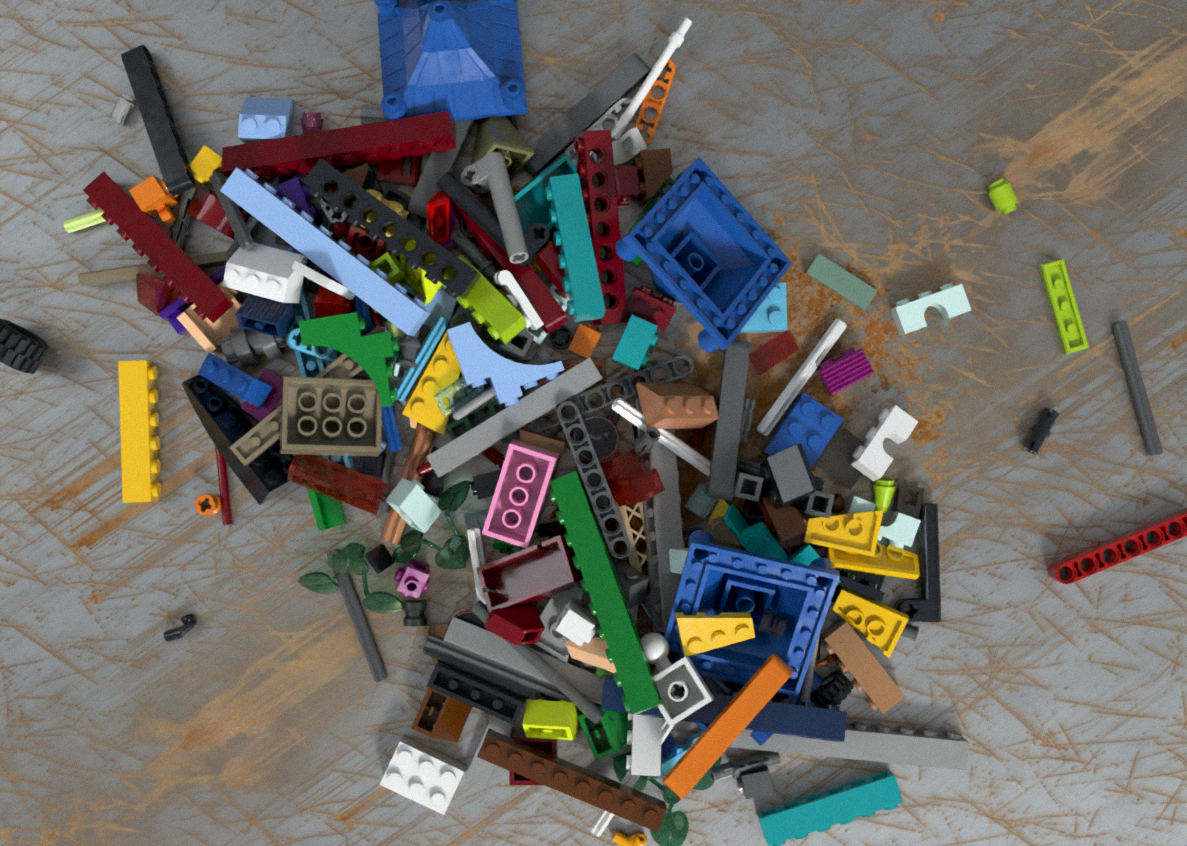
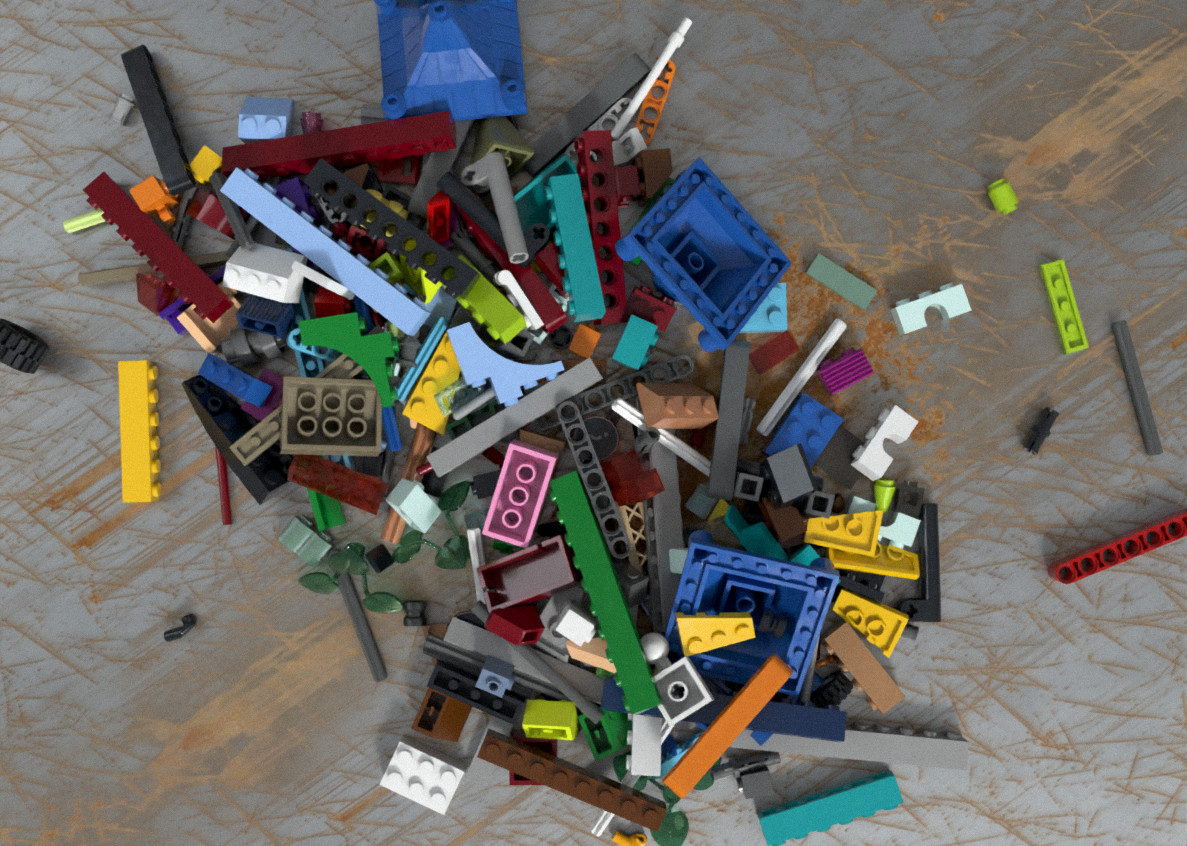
(203, 509): orange bush -> none
(305, 540): none -> sand green brick
(412, 578): magenta brick -> none
(496, 676): none -> sand blue brick

